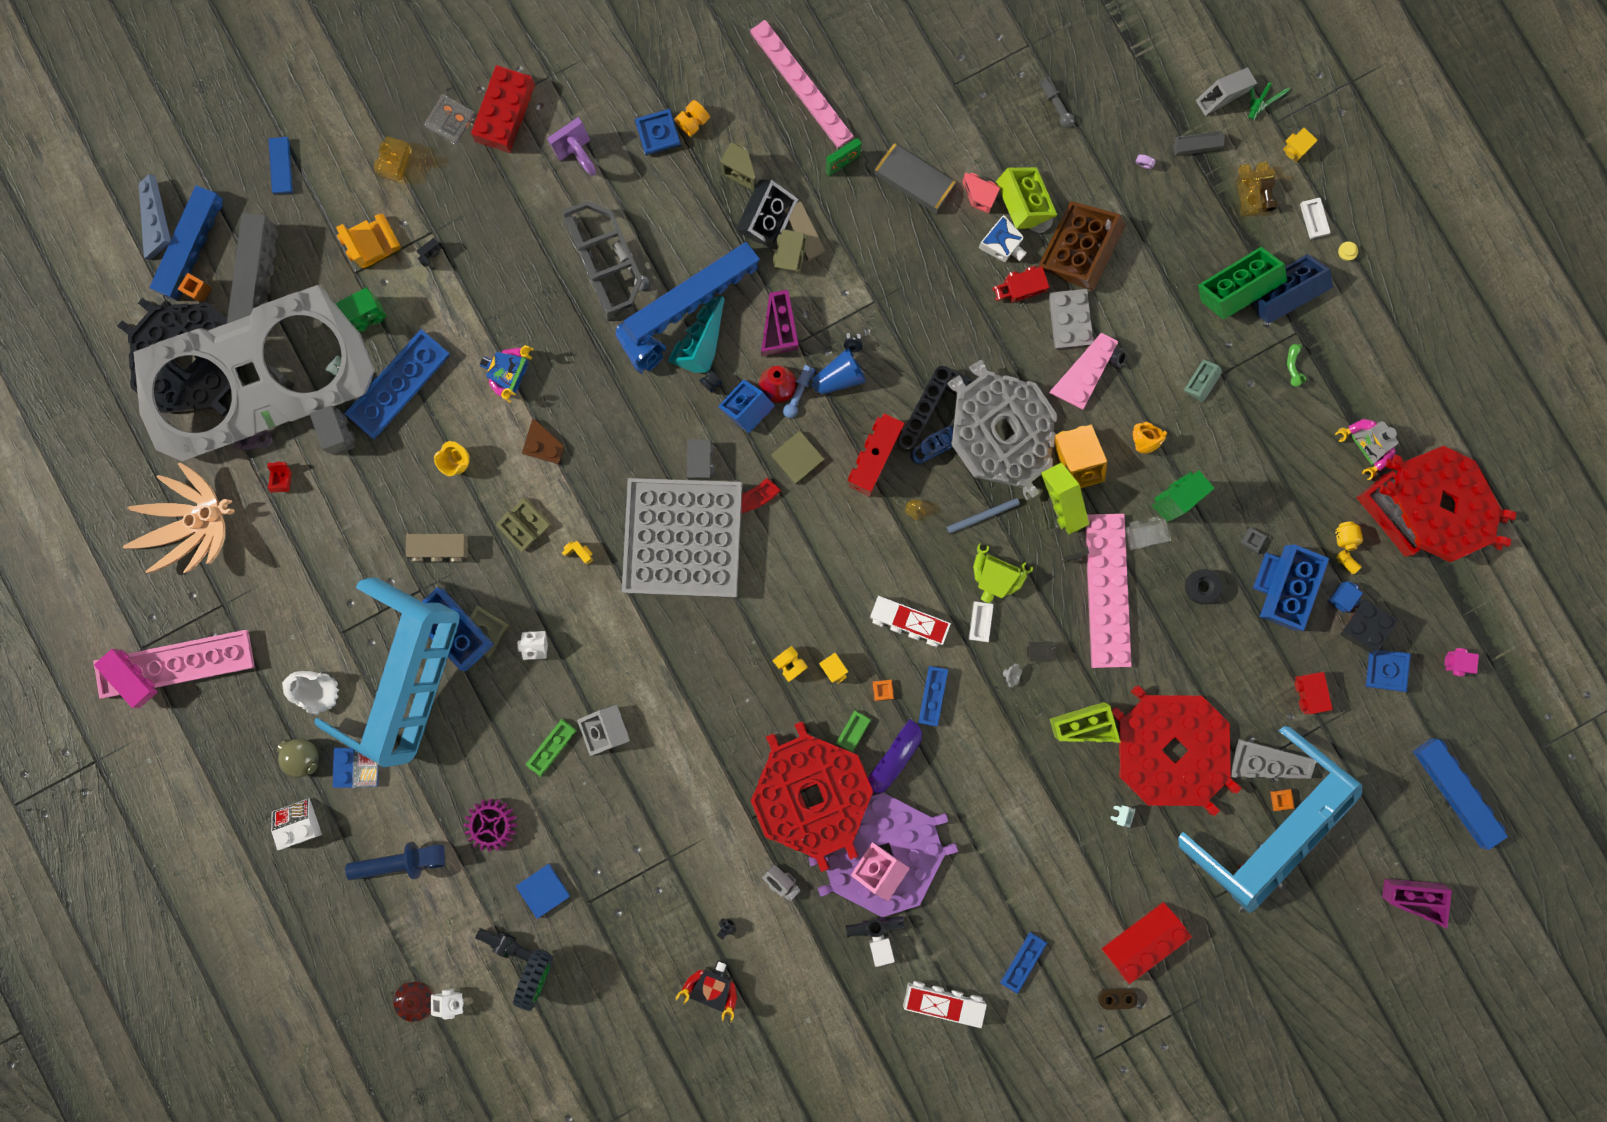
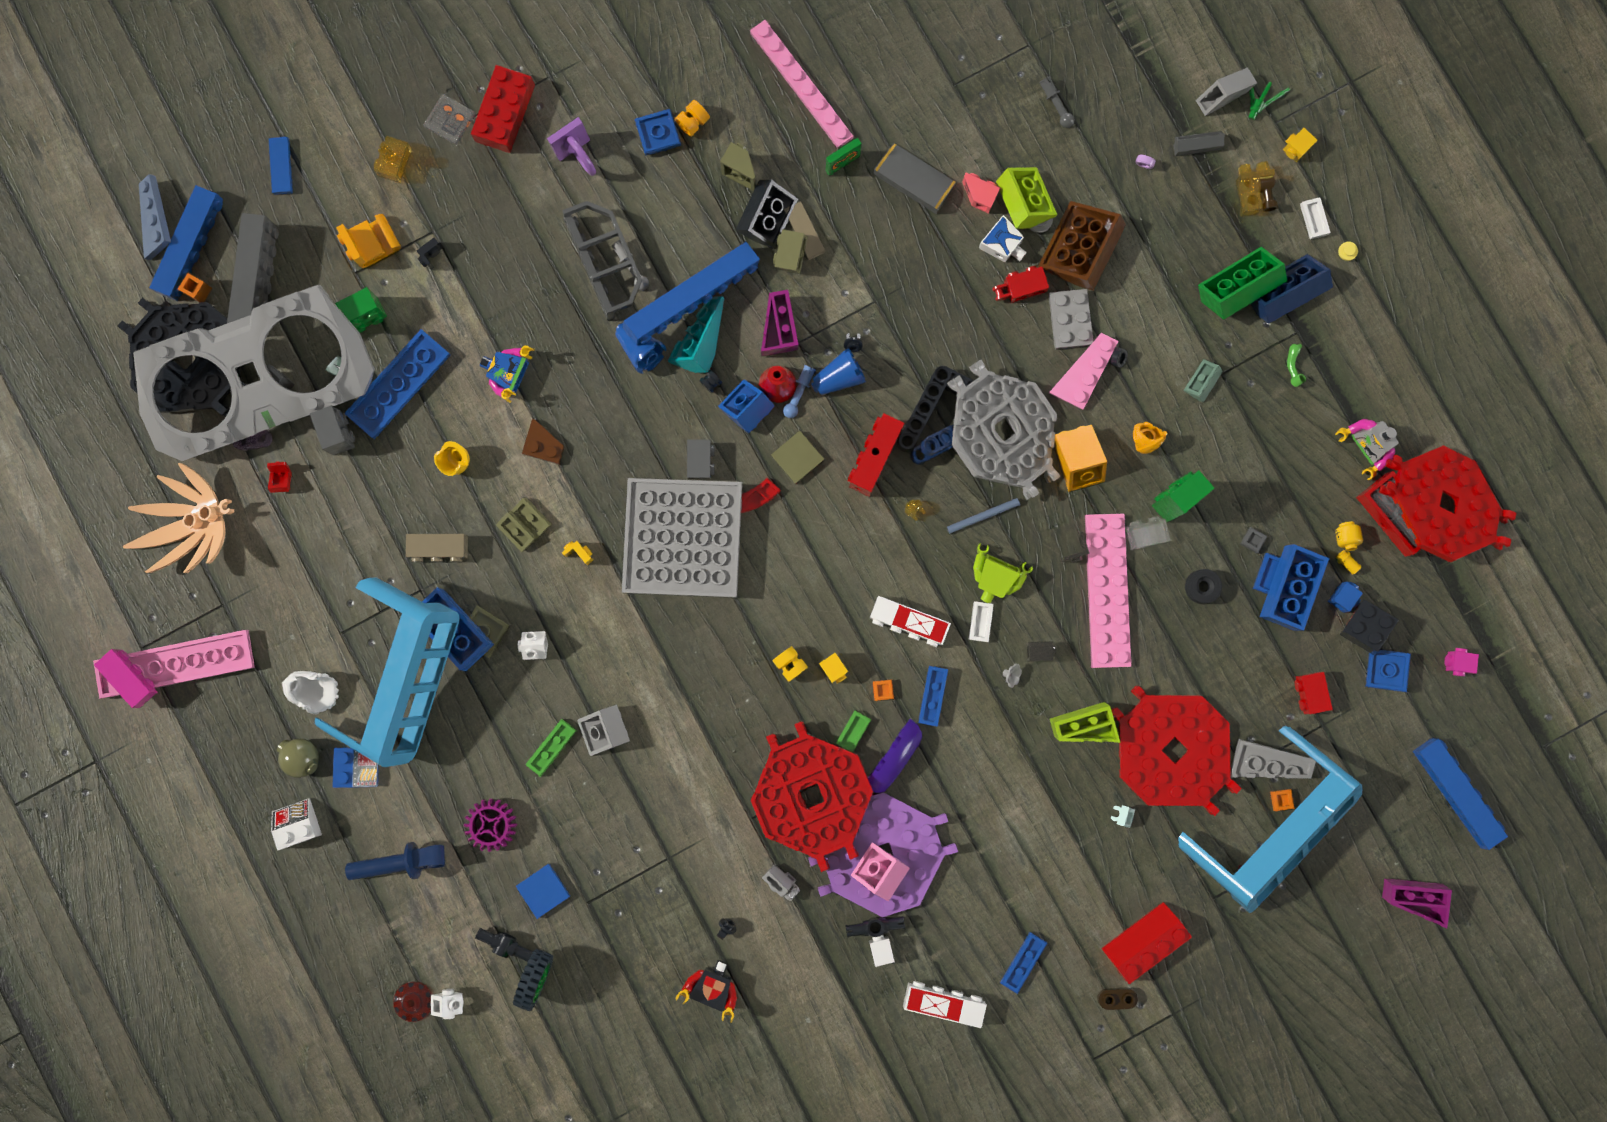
(1066, 498): lime wedge -> none

